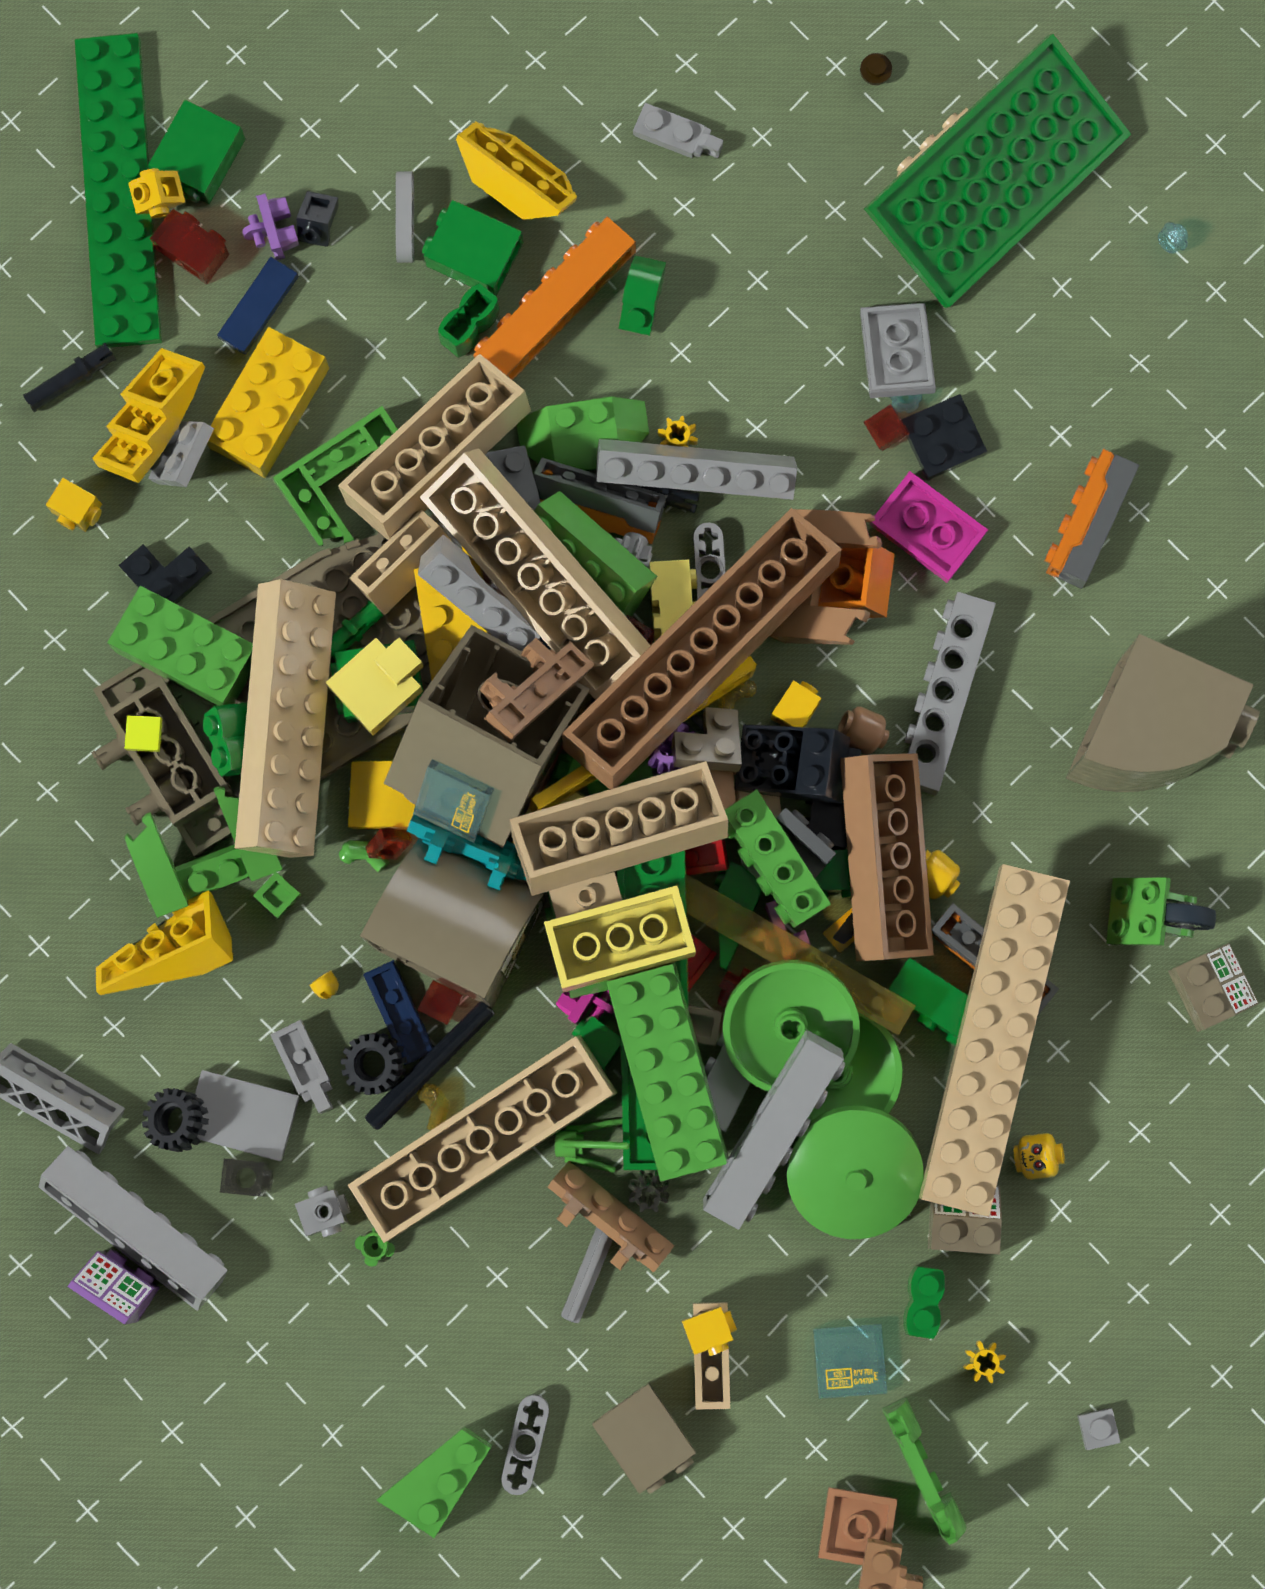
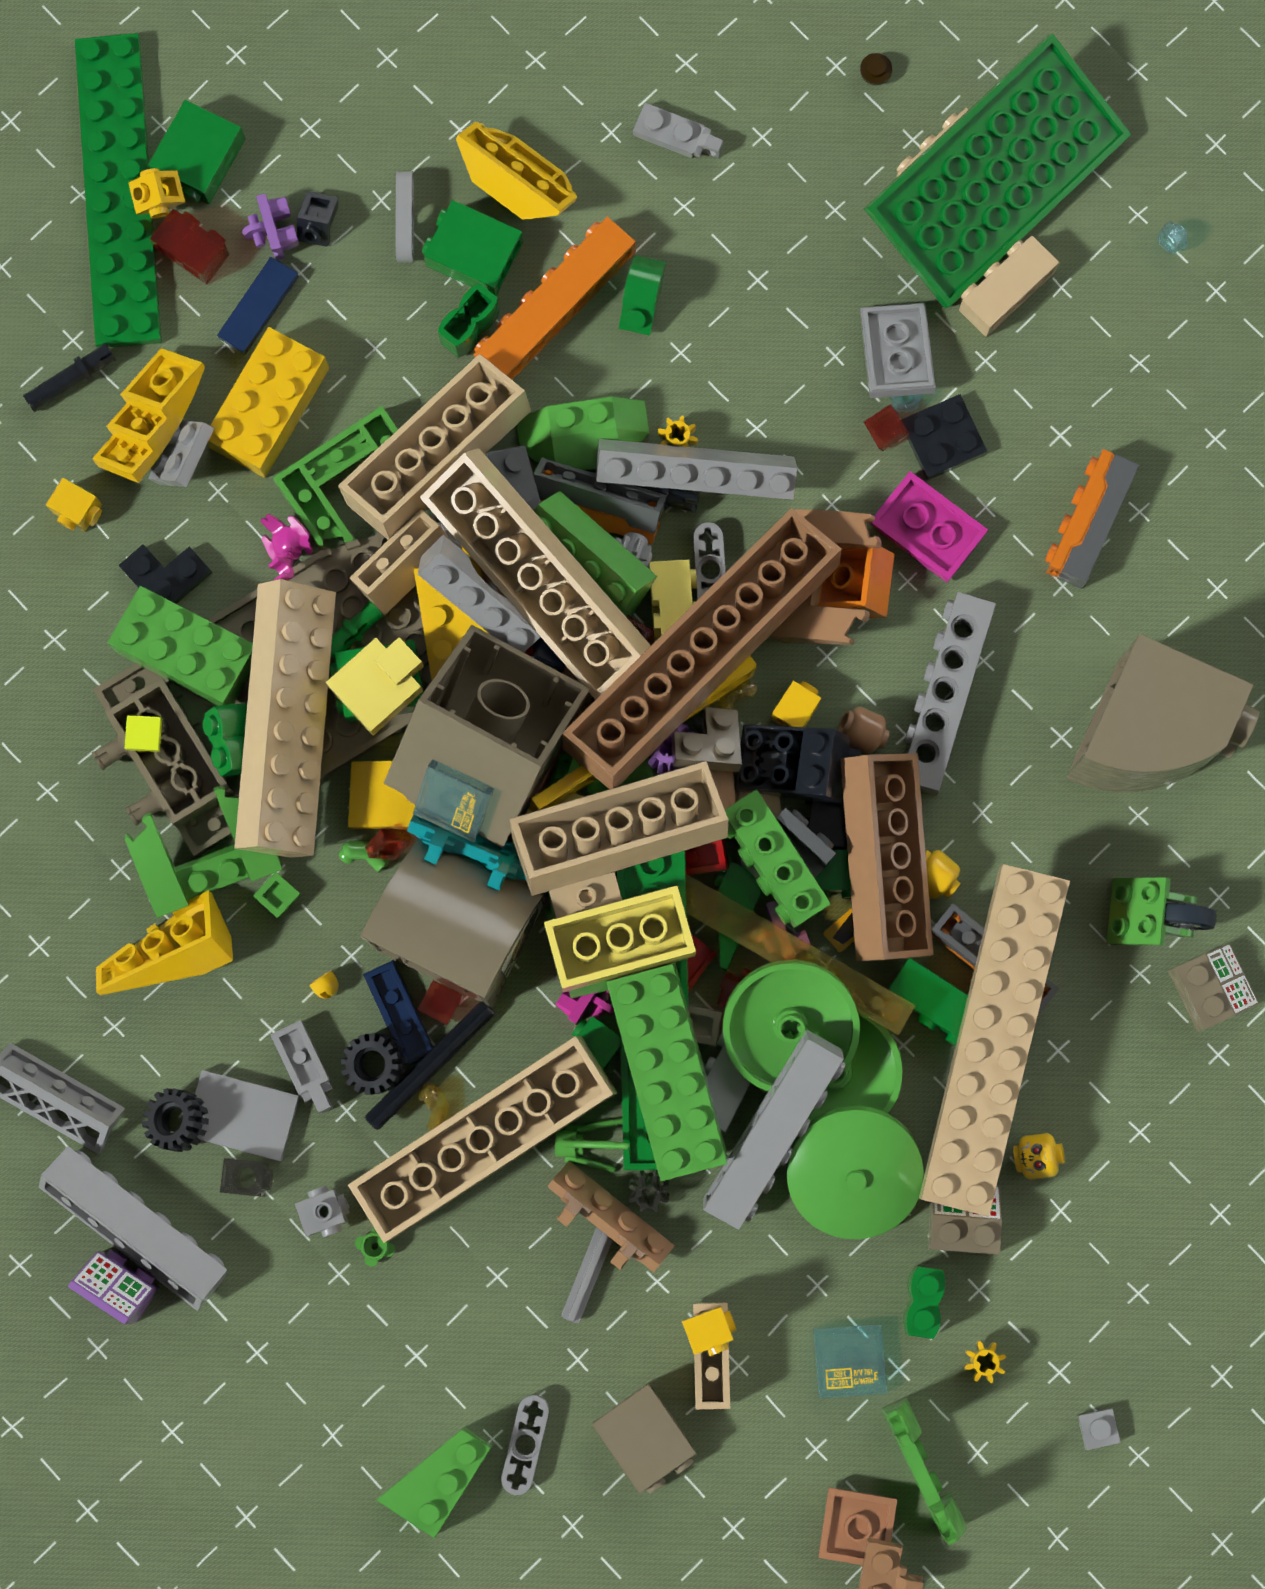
(285, 544): none -> dark pink piece
(552, 677): medium nougat hinge -> none
(1007, 285): none -> tan brick

